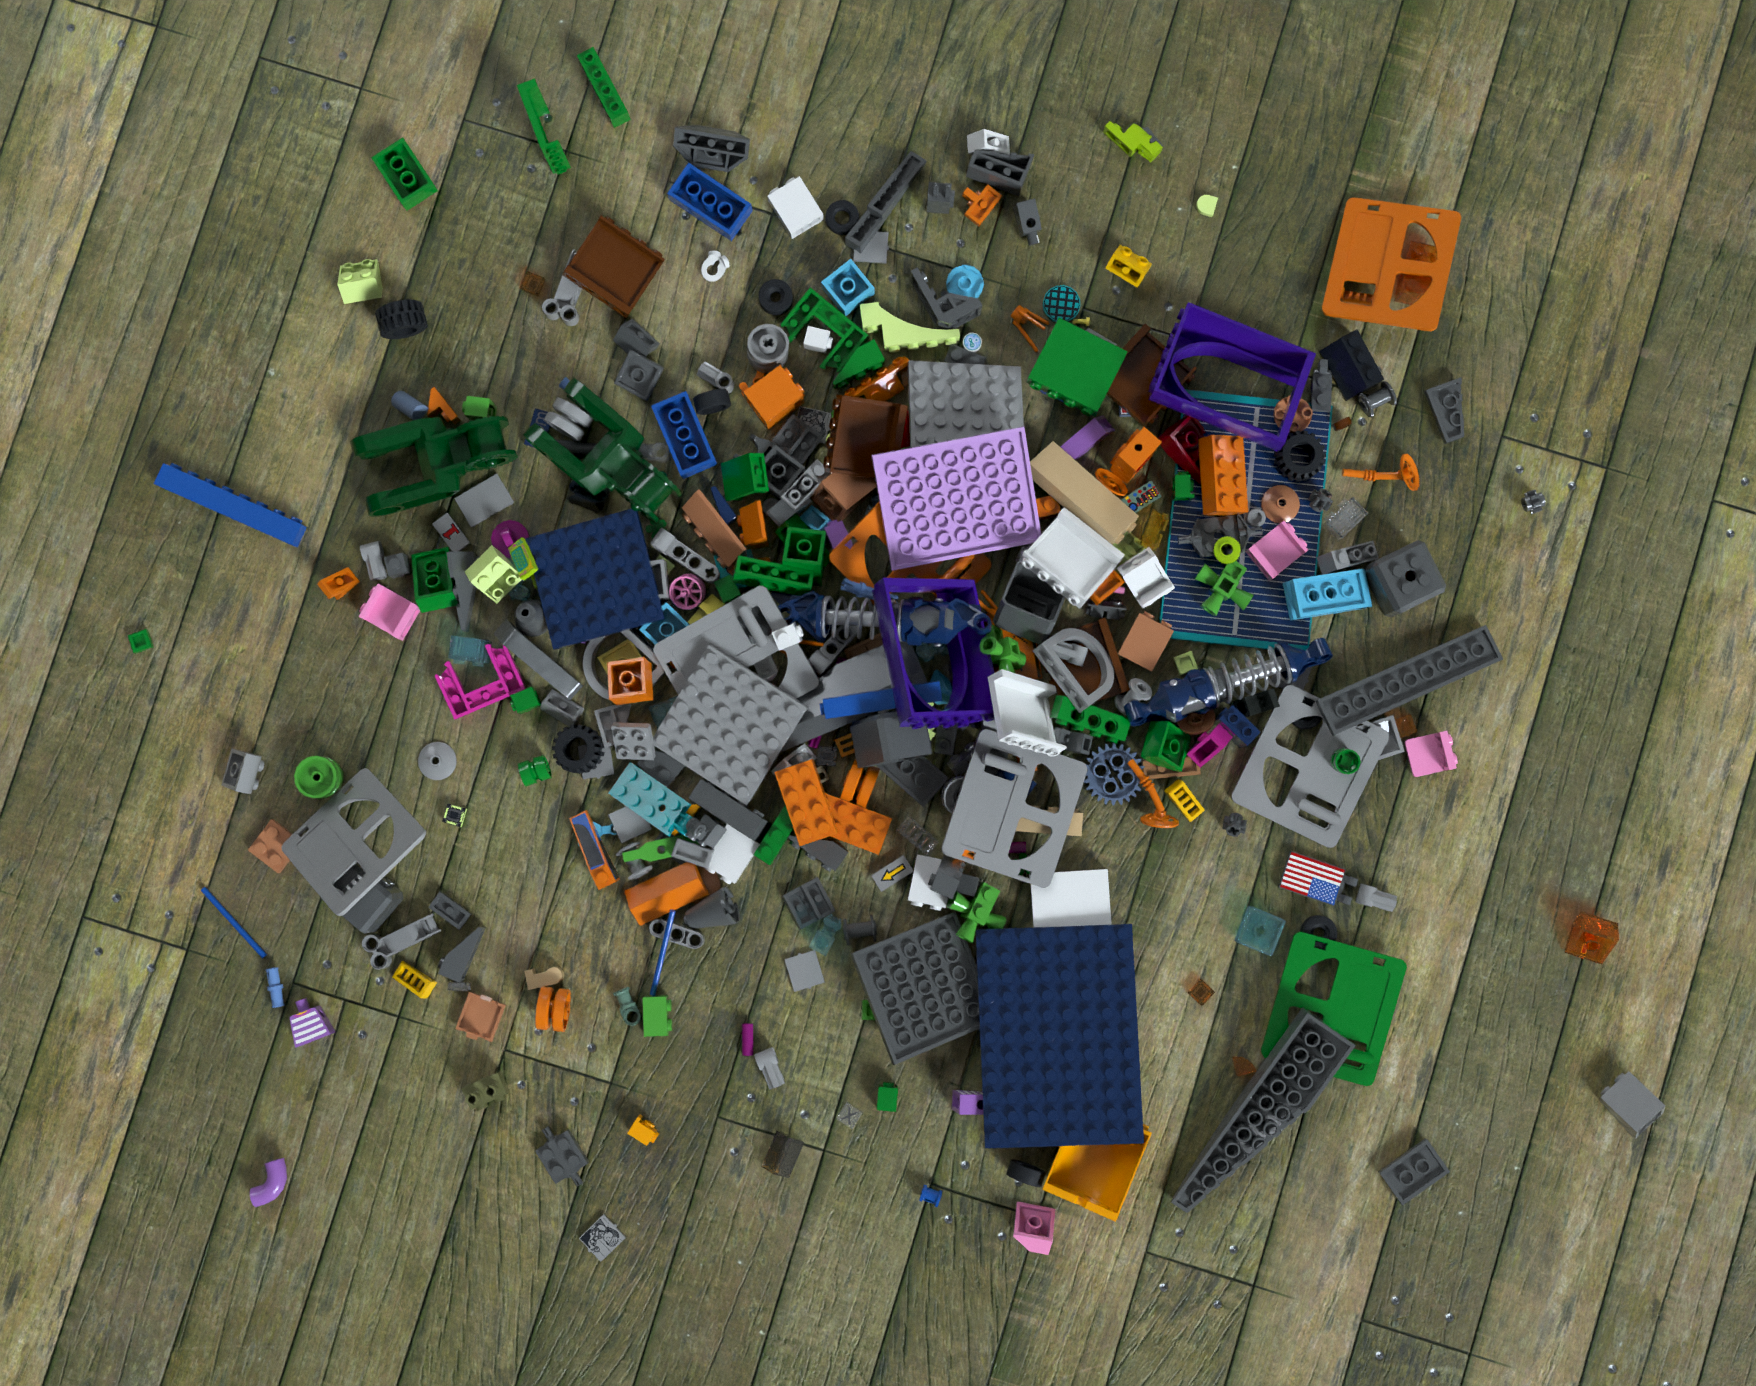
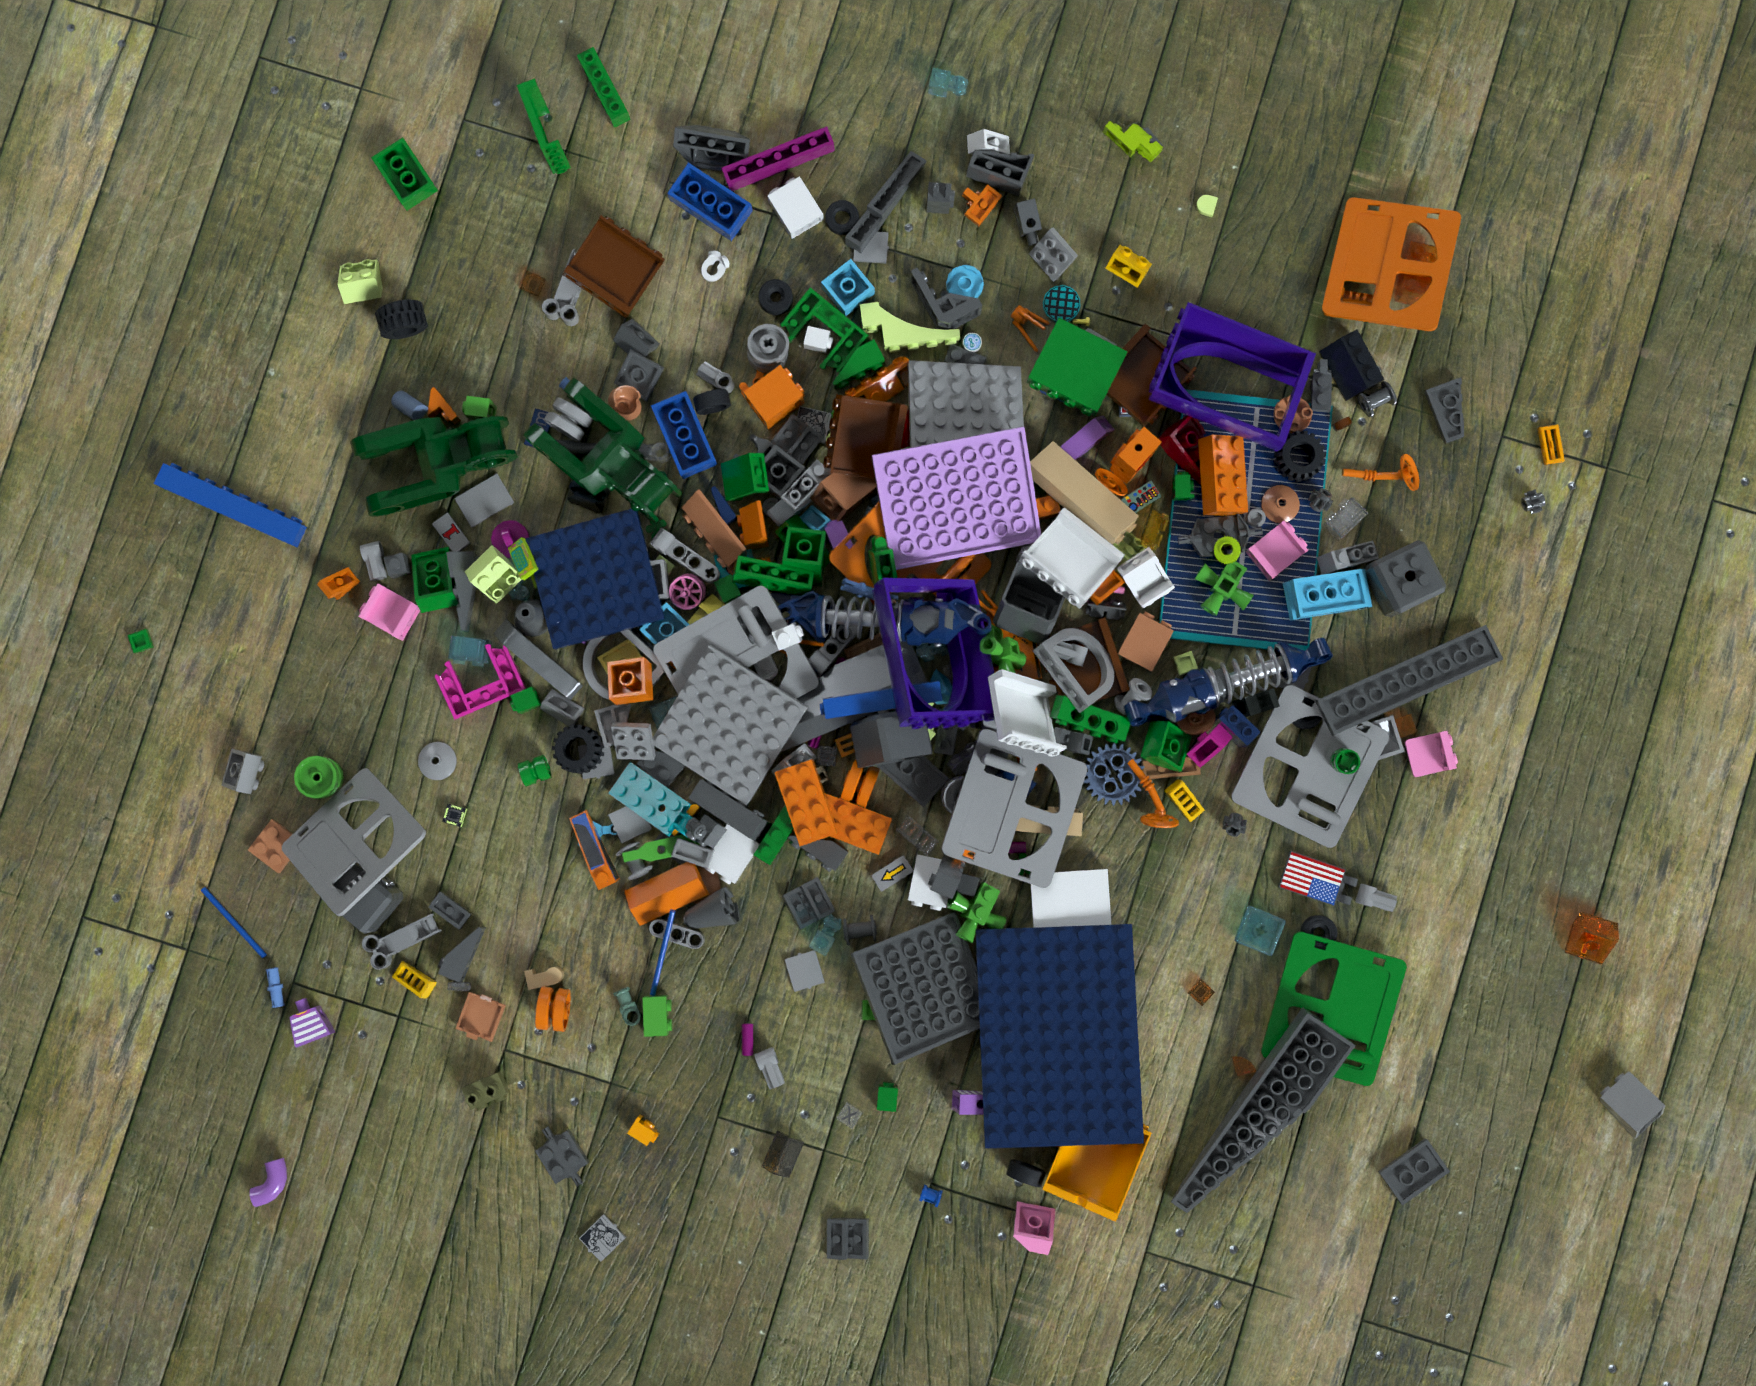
(625, 401): none -> nougat helmet
(778, 159): none -> magenta brick
(847, 1238): none -> dark grey slope
(881, 560): none -> green brick
(942, 82): none -> clear light blue brick
(1053, 254): none -> light grey plate
(1543, 444): none -> light orange tile

